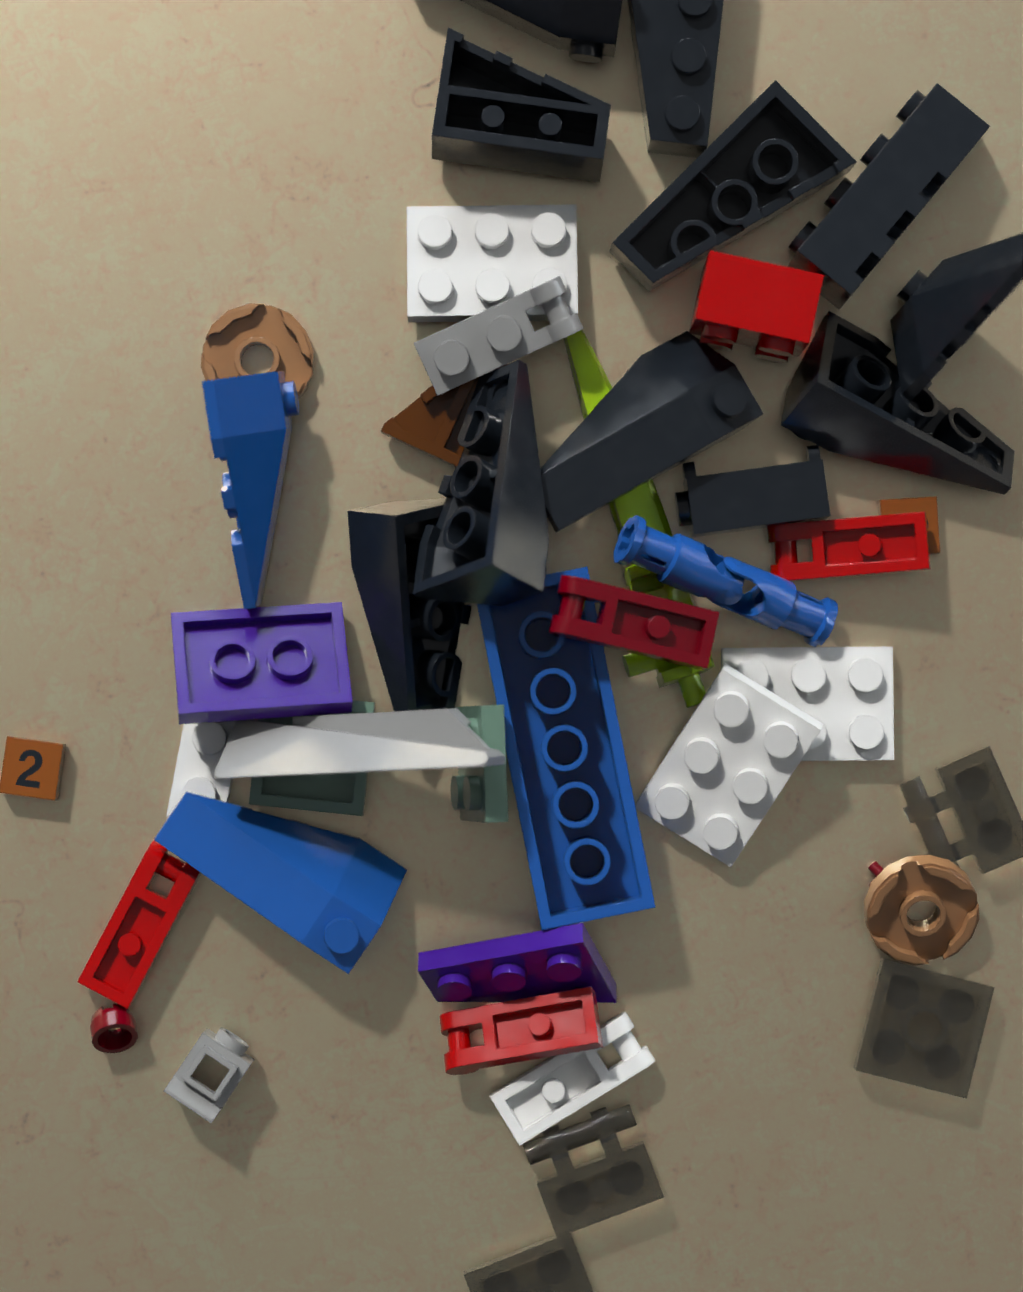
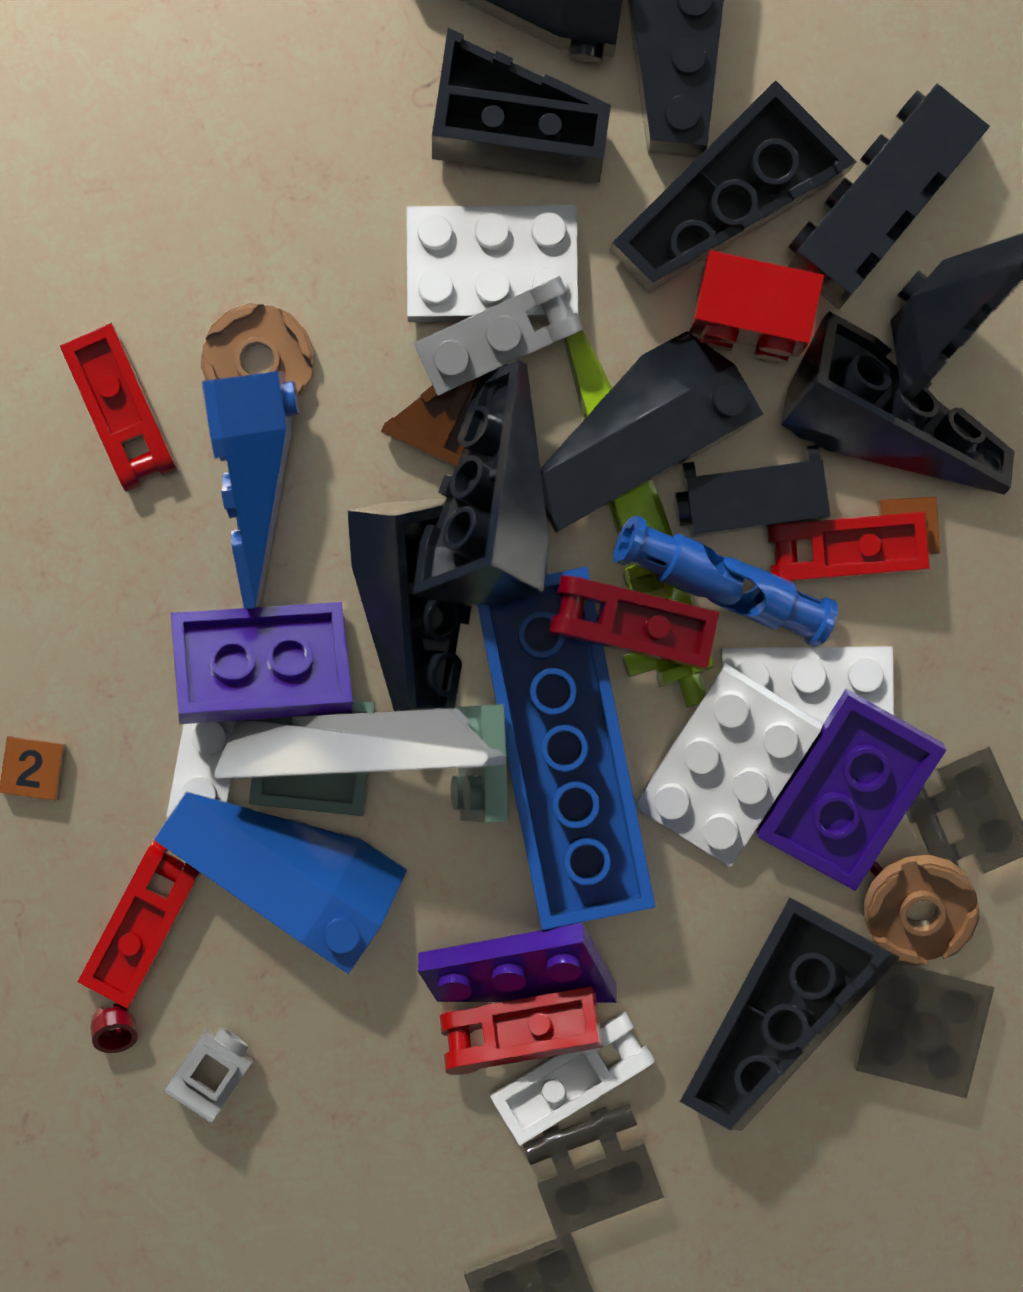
(117, 405): none -> red plate
(786, 1008): none -> black wedge
(851, 790): none -> dark purple plate

